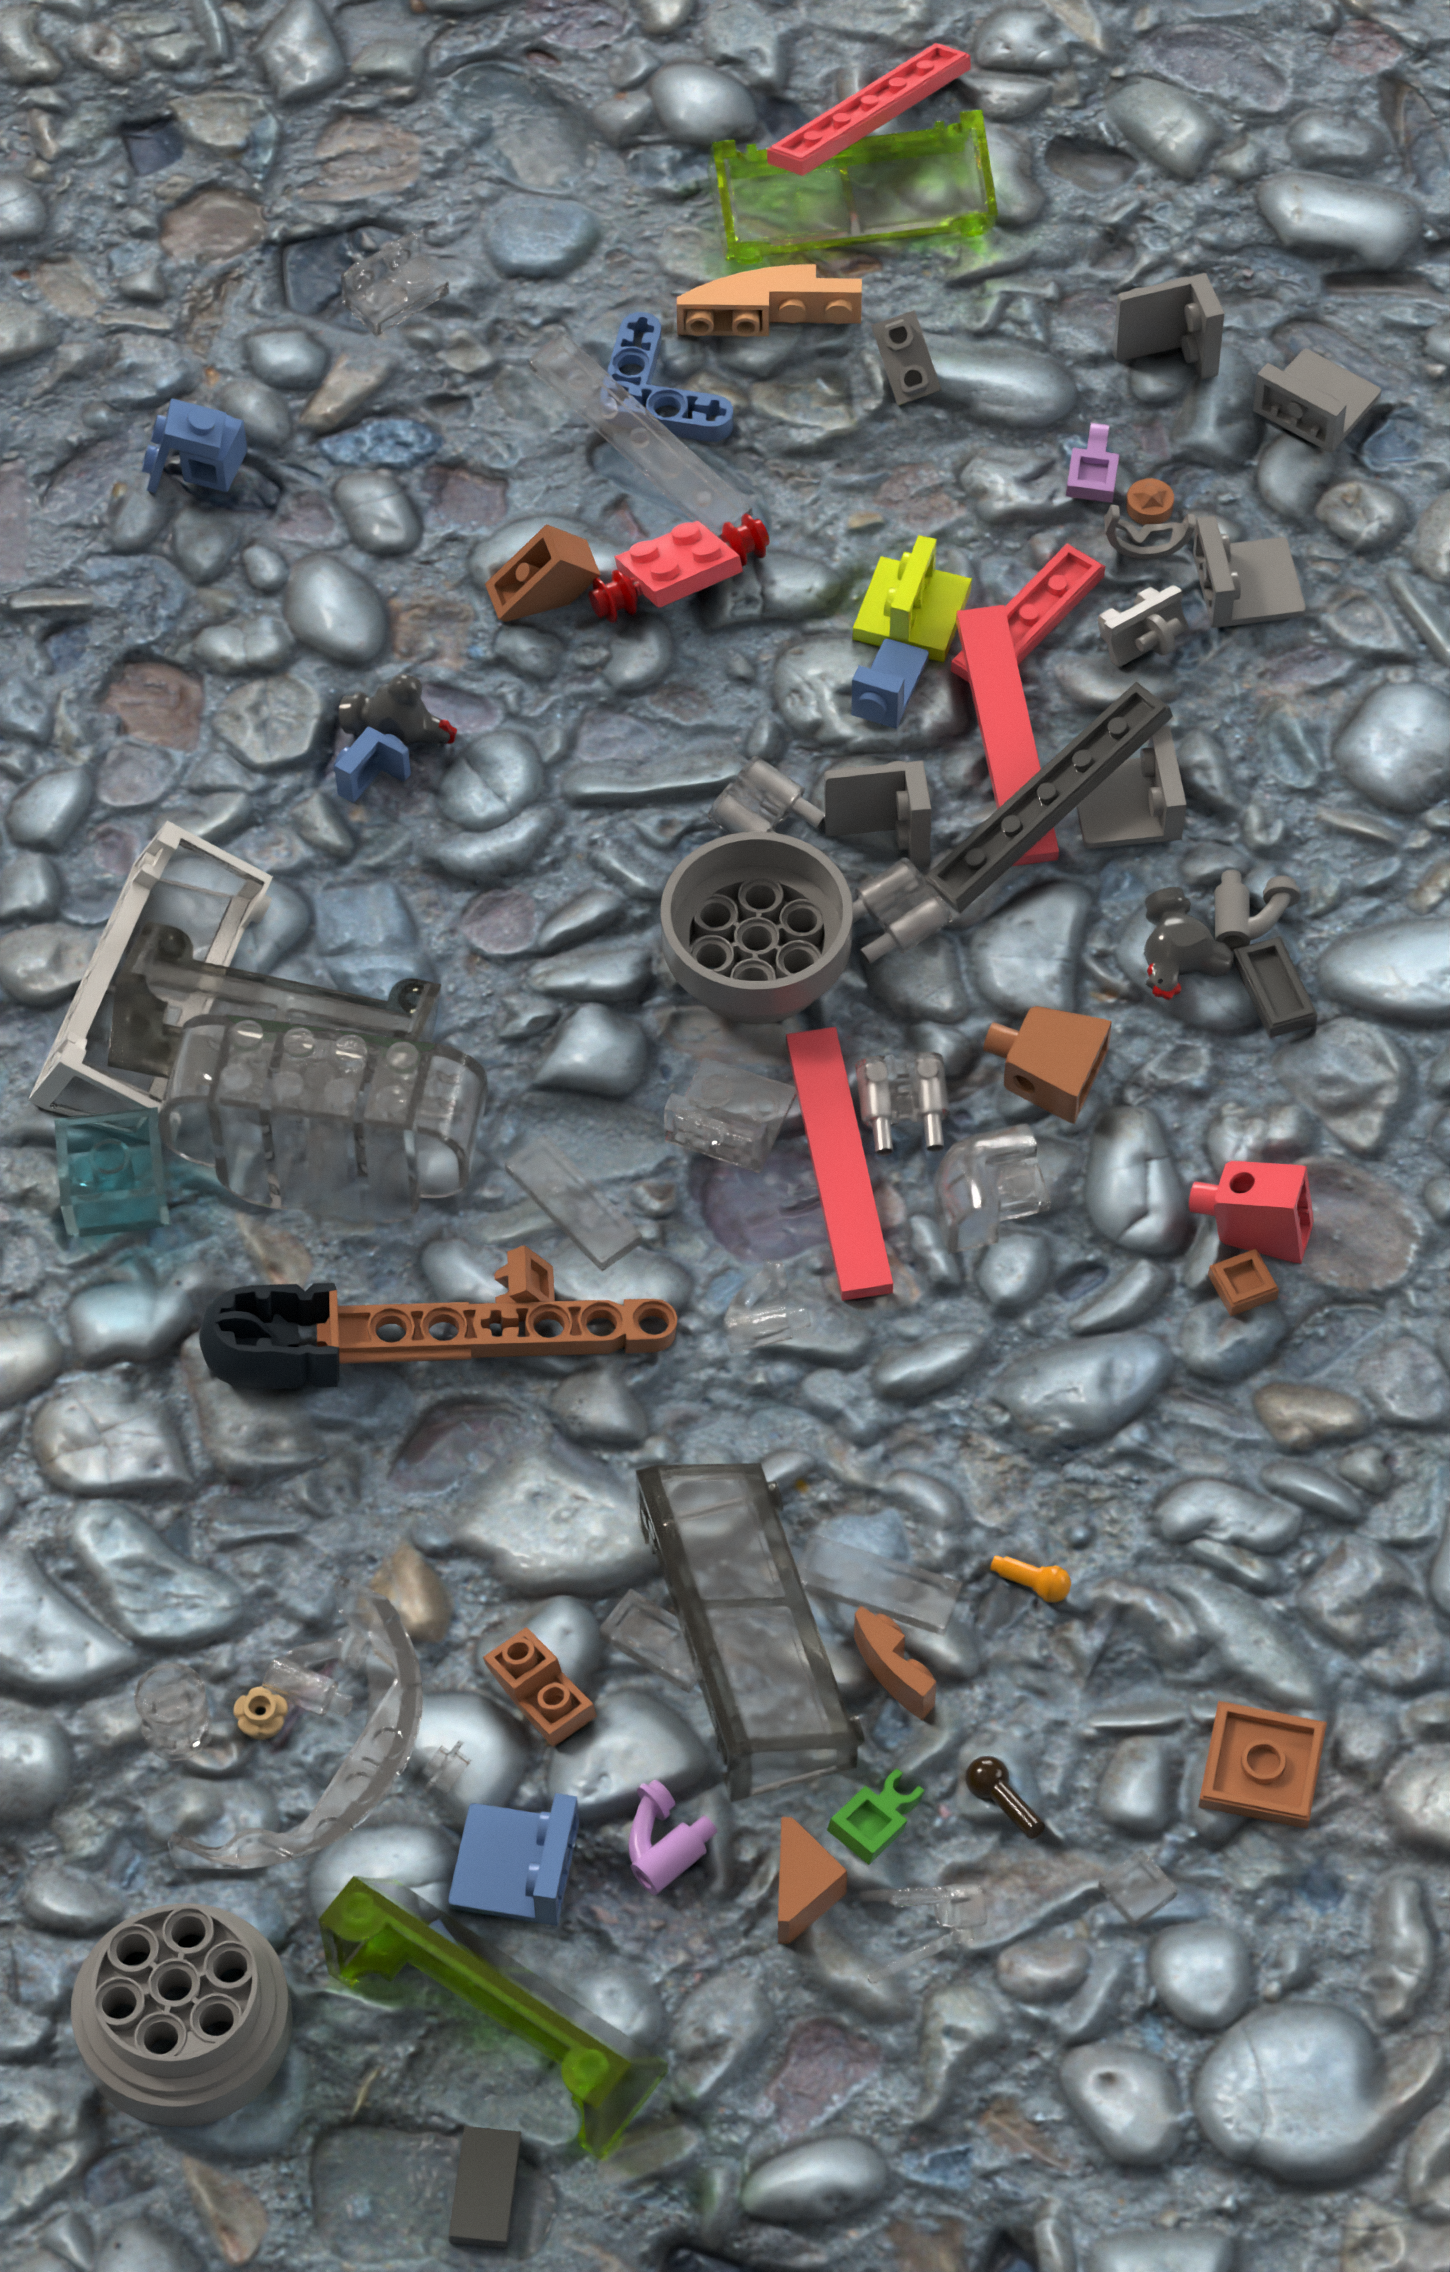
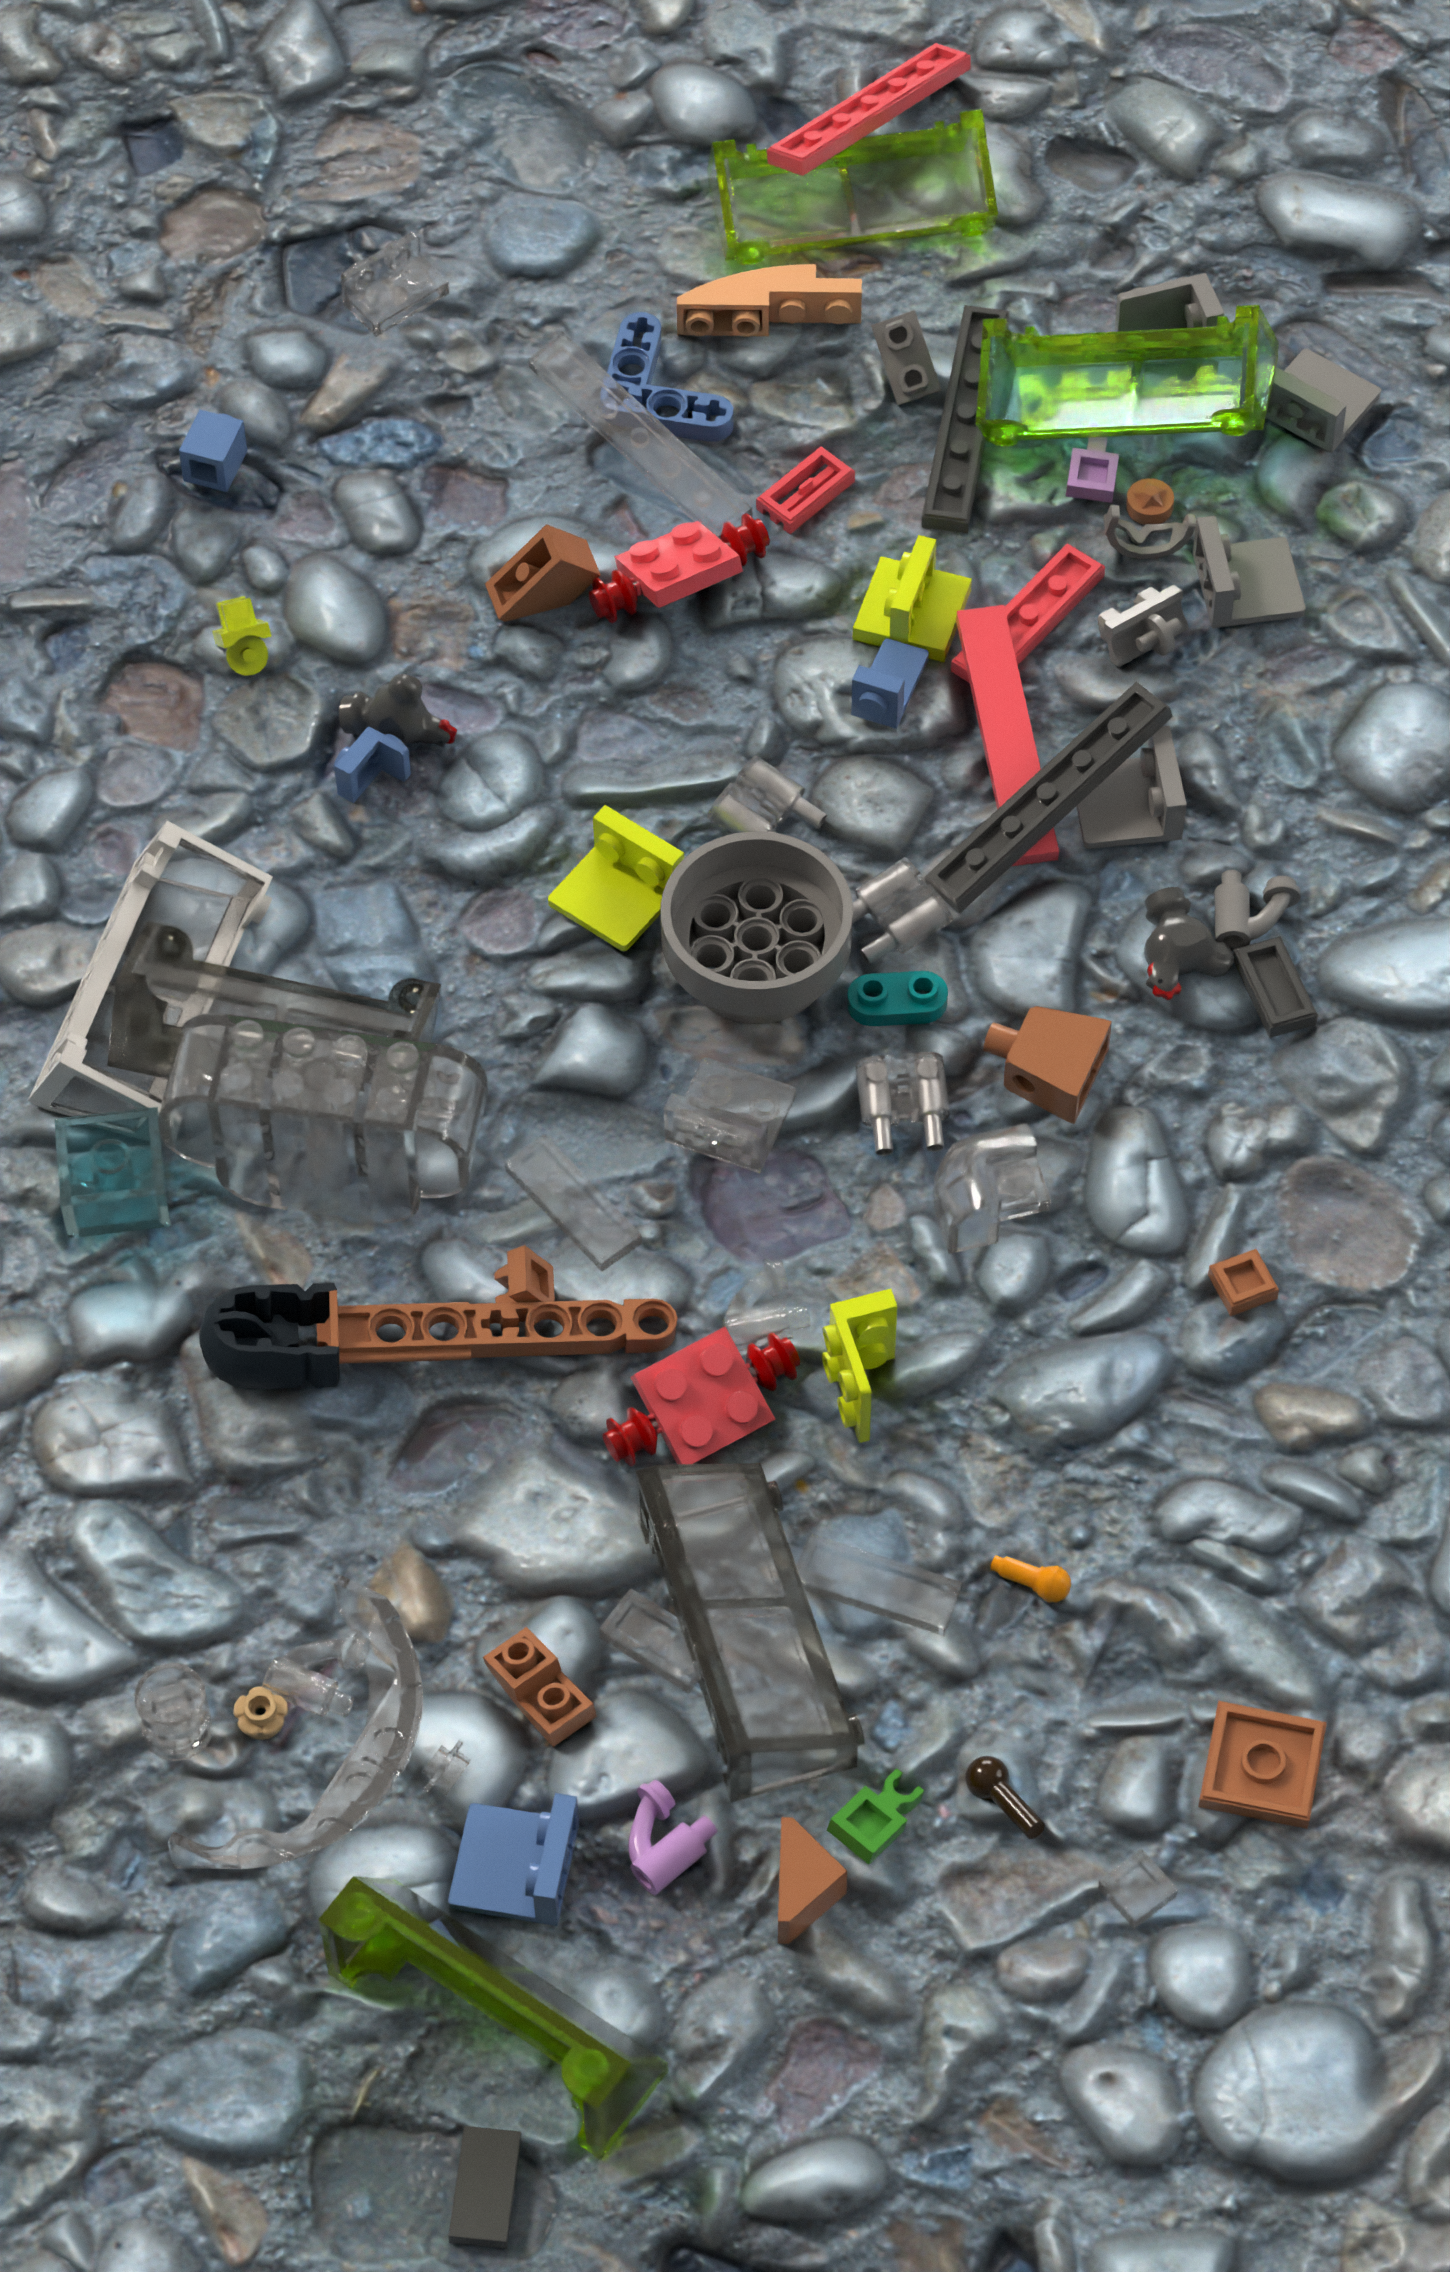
(186, 429): medium blue bracket -> none
(203, 2073): light grey wheel -> none
(241, 635): none -> neon yellow hips
(618, 882): none -> neon yellow bracket
(702, 1398): none -> coral plate
(812, 494): none -> coral tile
(839, 1164): coral tile -> none
(857, 1339): none -> neon yellow bracket
(881, 800): light grey bracket -> none
(883, 1651): nougat slope -> none
(897, 999): none -> teal plate
(955, 1907): clear plant -> none
(959, 440): none -> dark grey tile
(1126, 380): none -> windscreen
(1259, 1207): coral torso -> none

